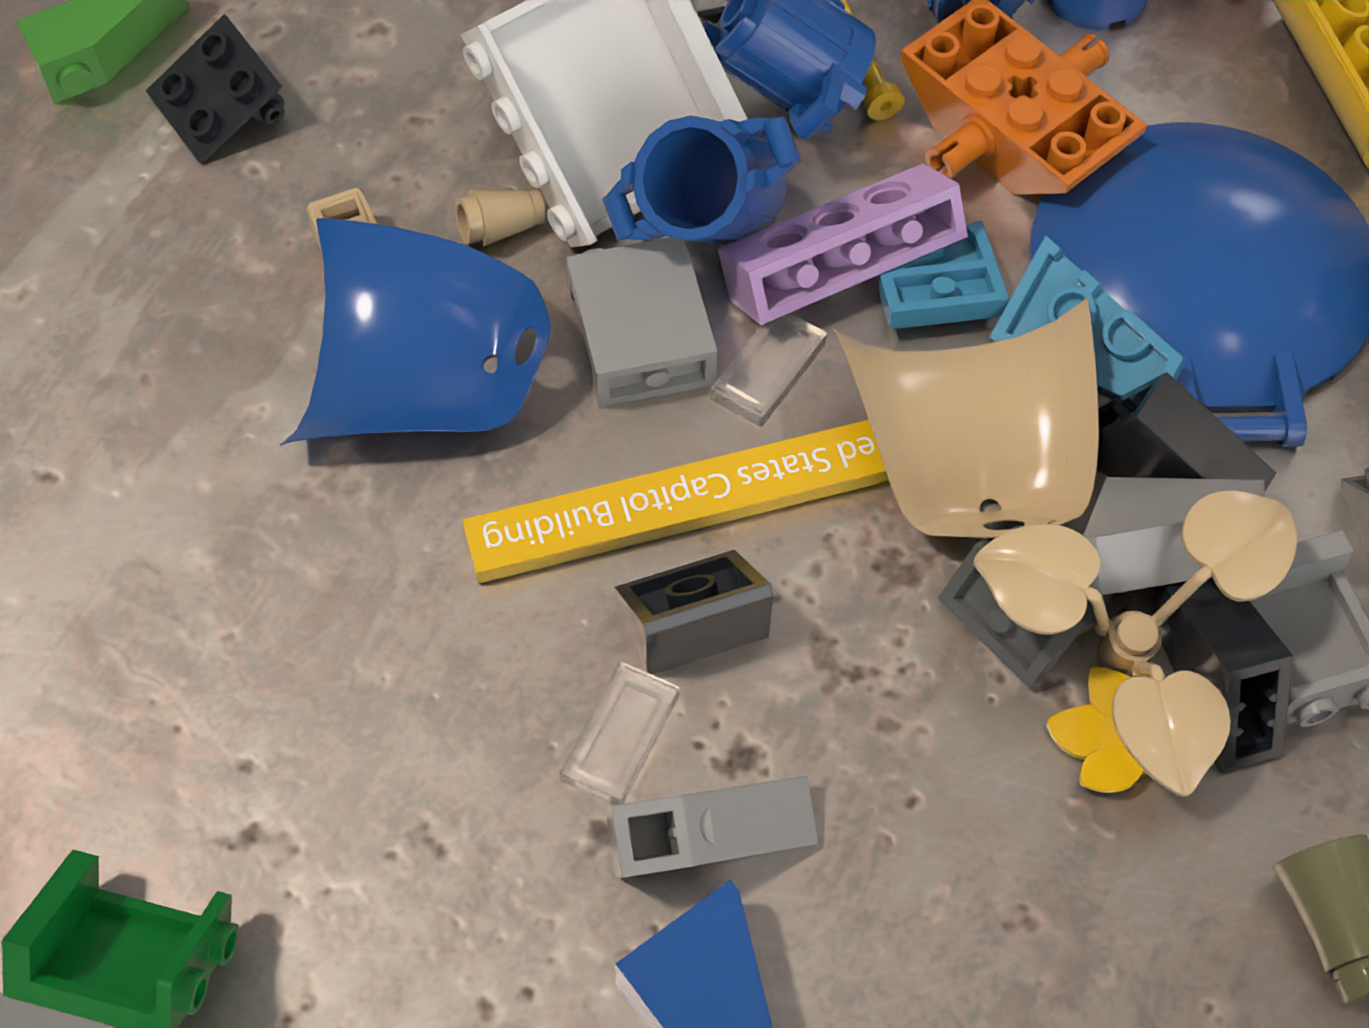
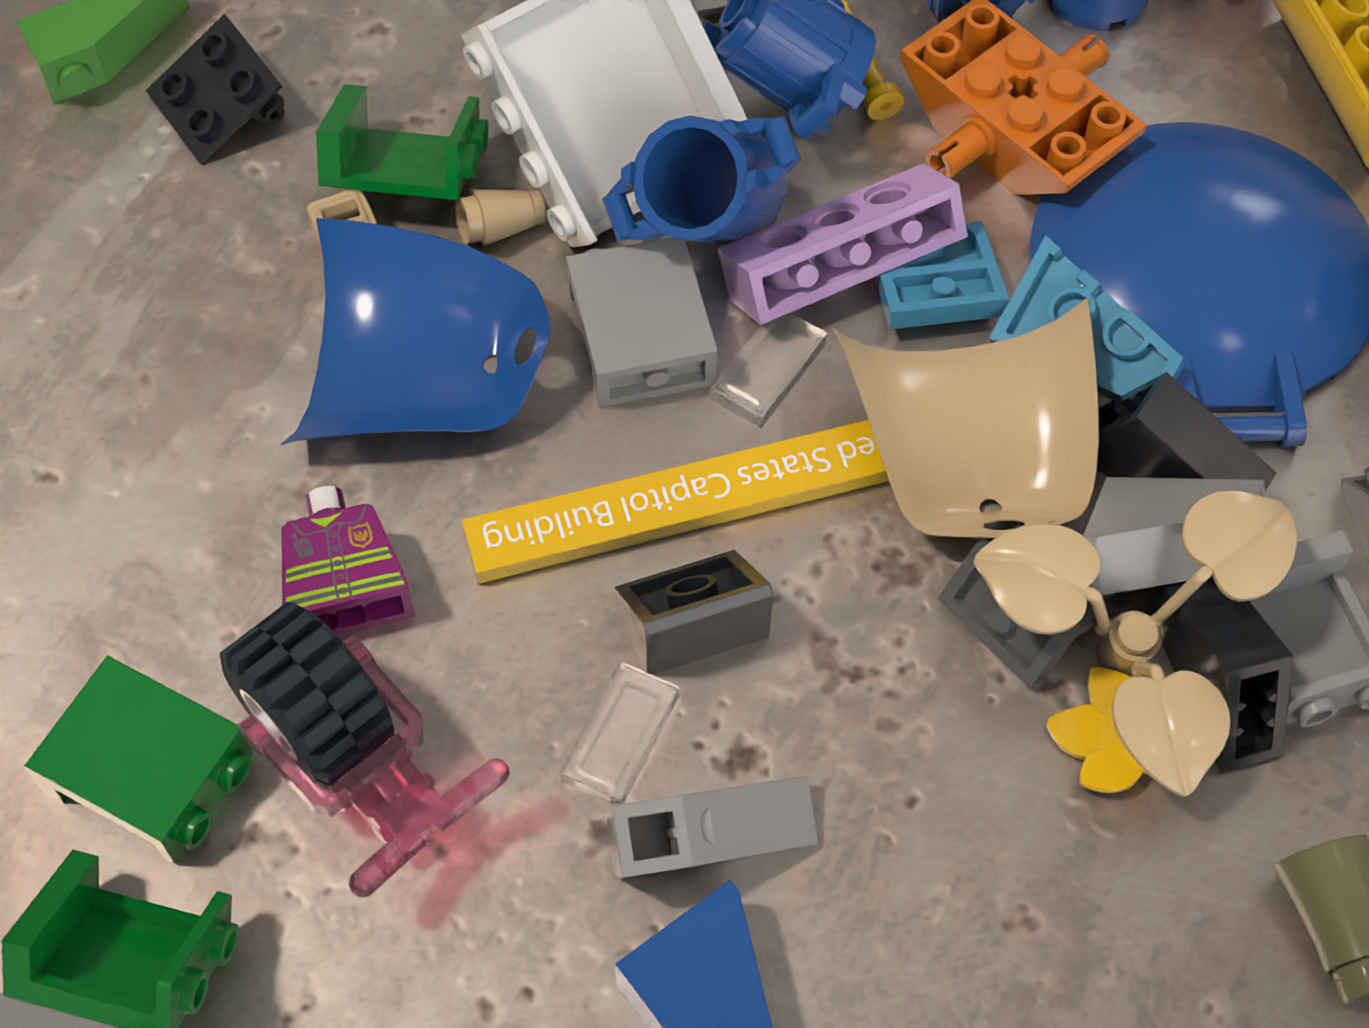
(142, 758): none -> green panel
(326, 719): none -> piece
(343, 565): none -> magenta torso
(395, 160): none -> green panel

